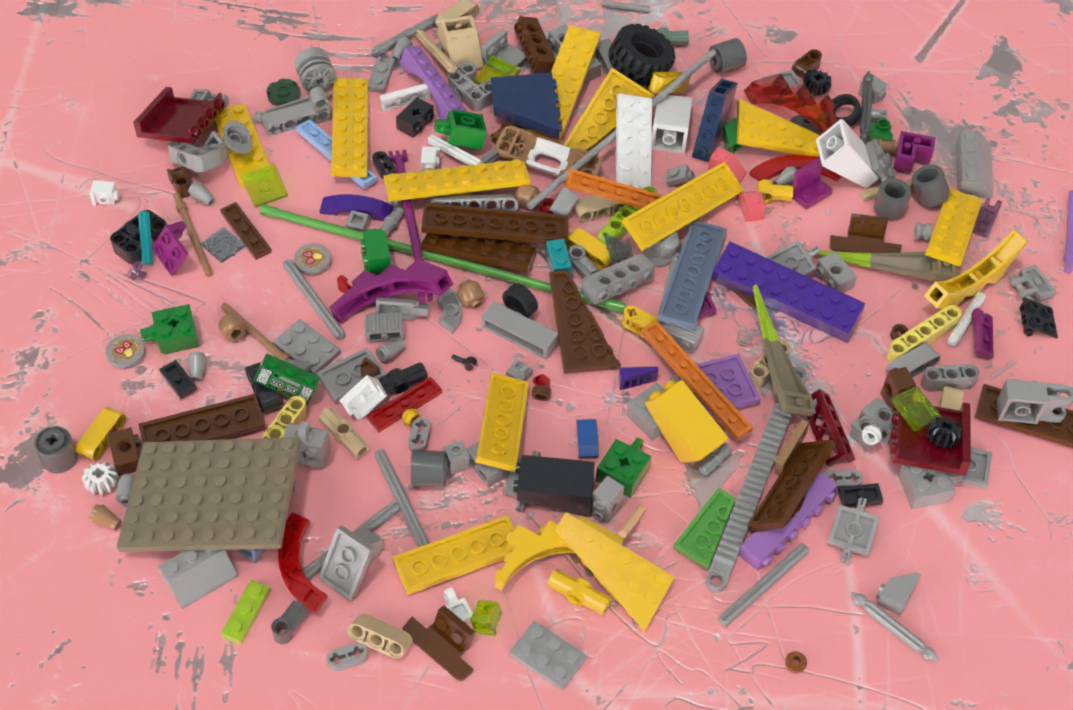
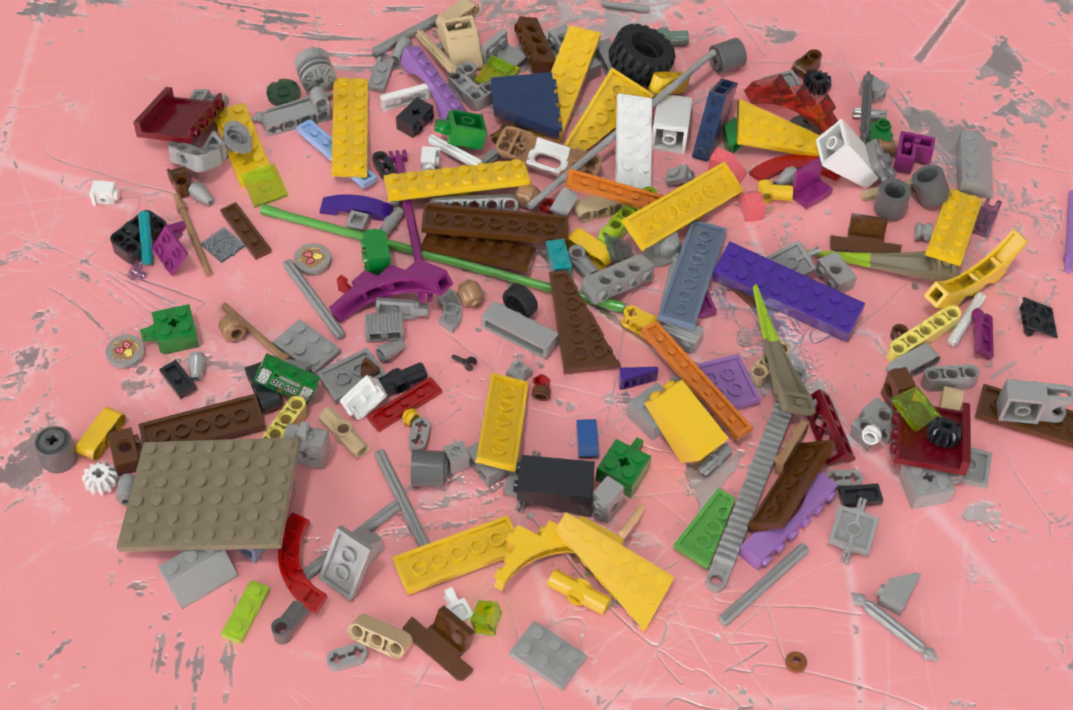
(103, 516): medium nougat cone -> none
(848, 99): black tyre -> none
(1035, 281): light grey plate -> none

